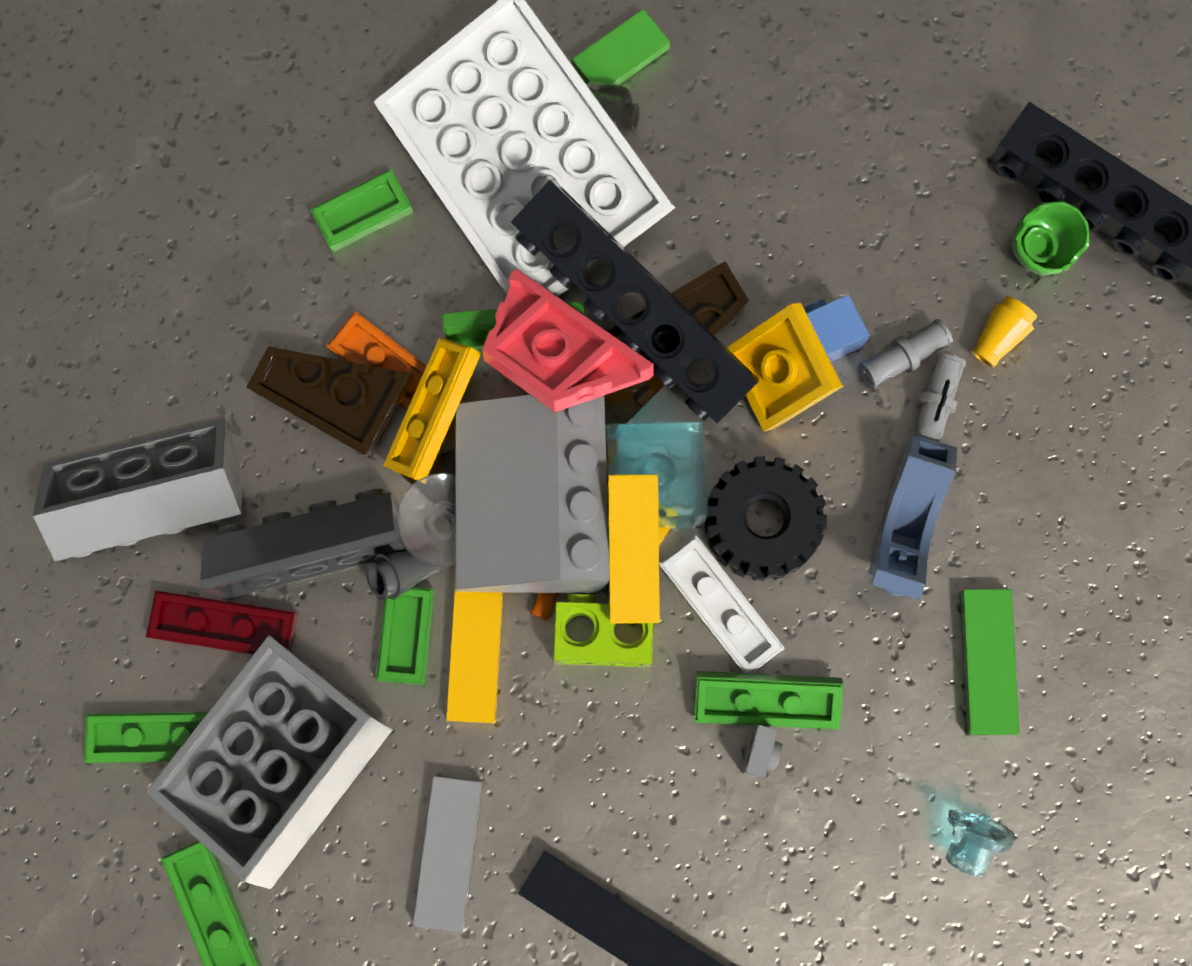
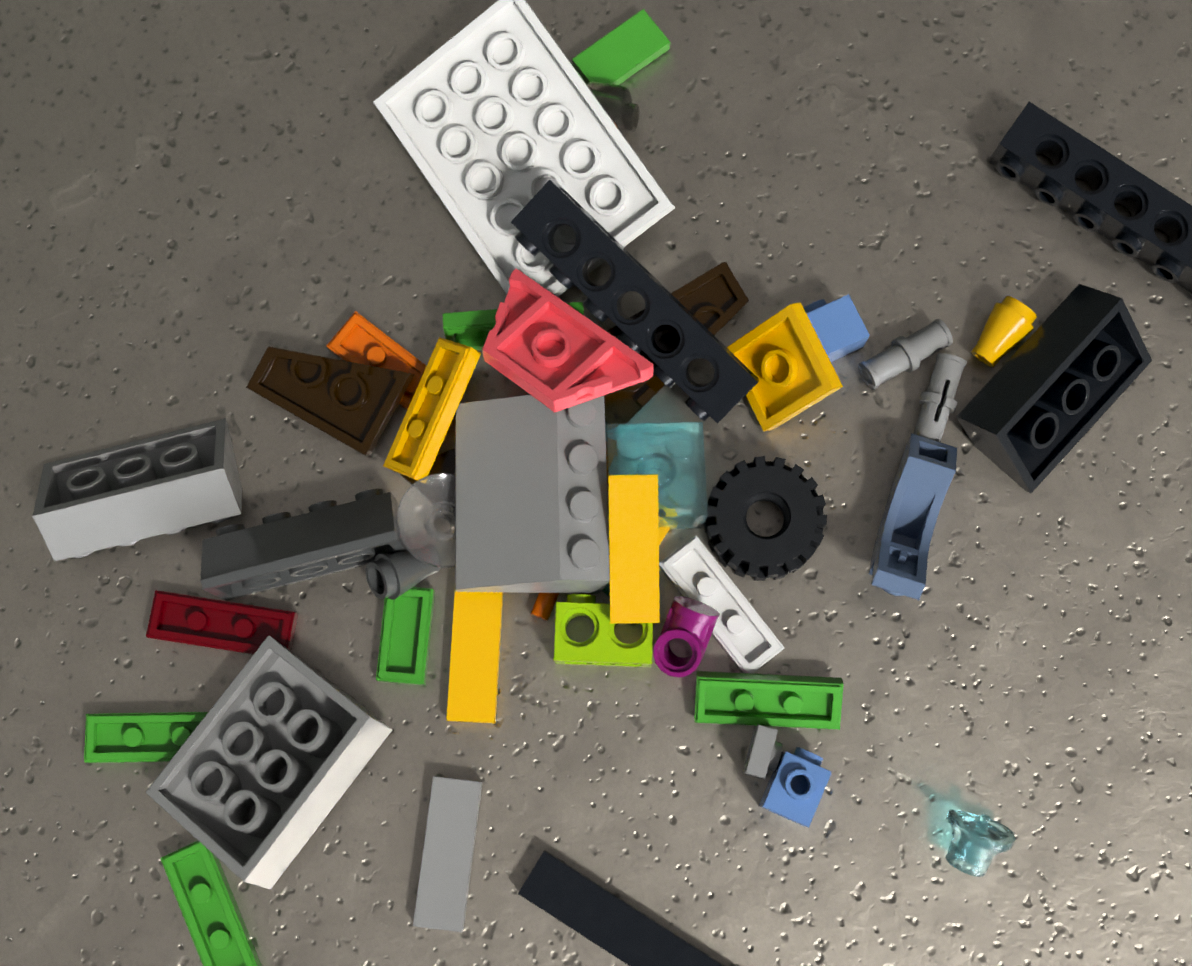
(361, 210): bright green tile -> none
(688, 621): none -> magenta piece
(796, 786): none -> medium blue brick
(989, 662): bright green tile -> none
(1050, 238): bright green hair -> none
(1056, 386): none -> black slope

